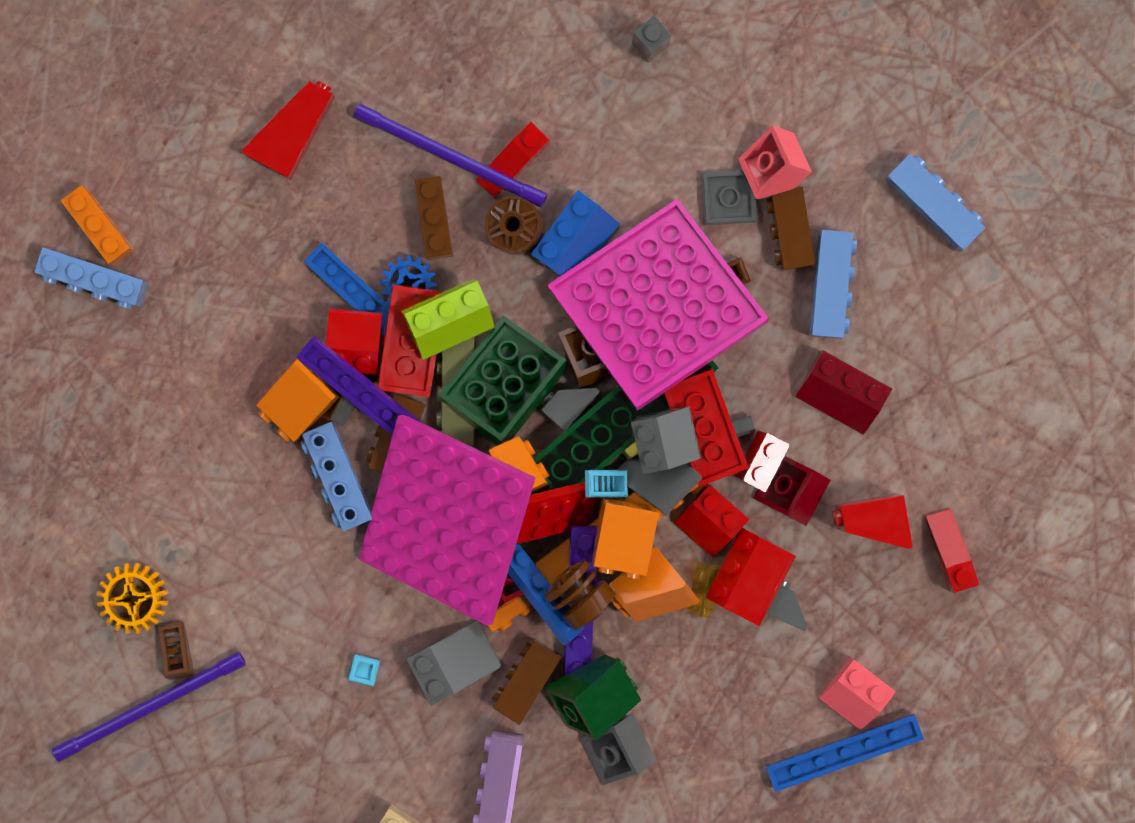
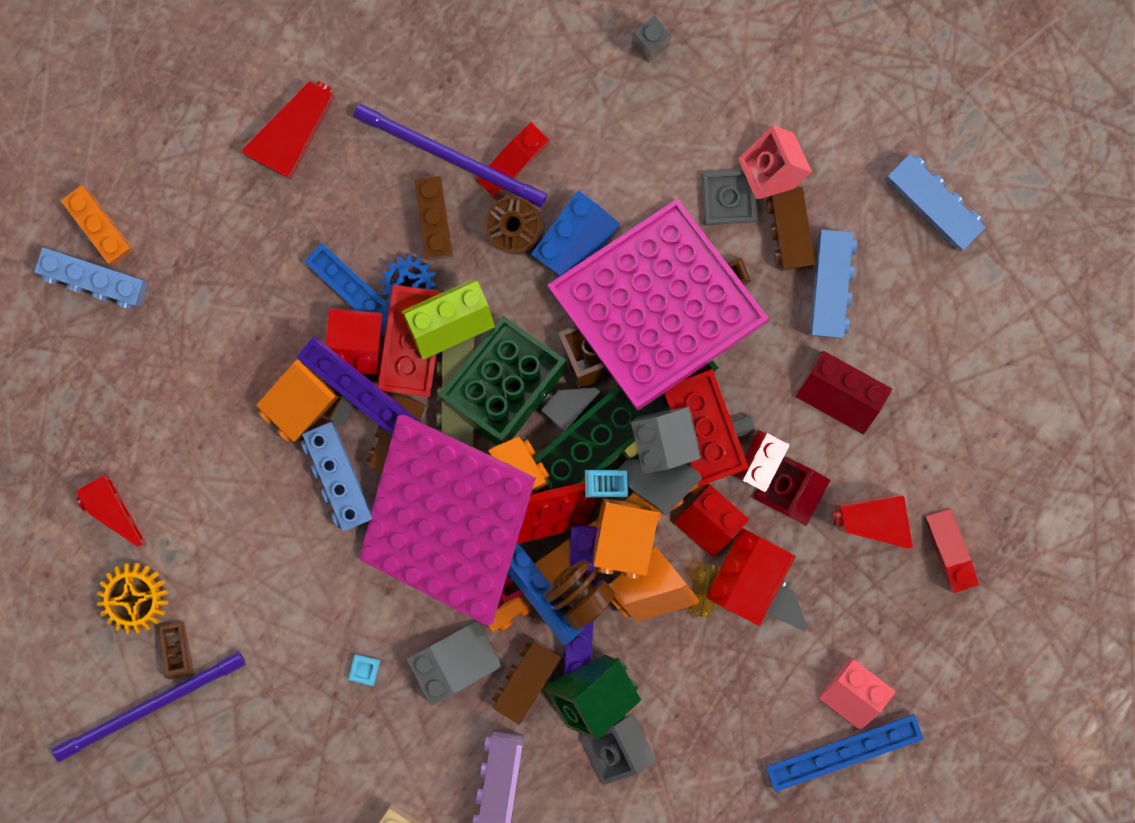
(106, 505): none -> red slope

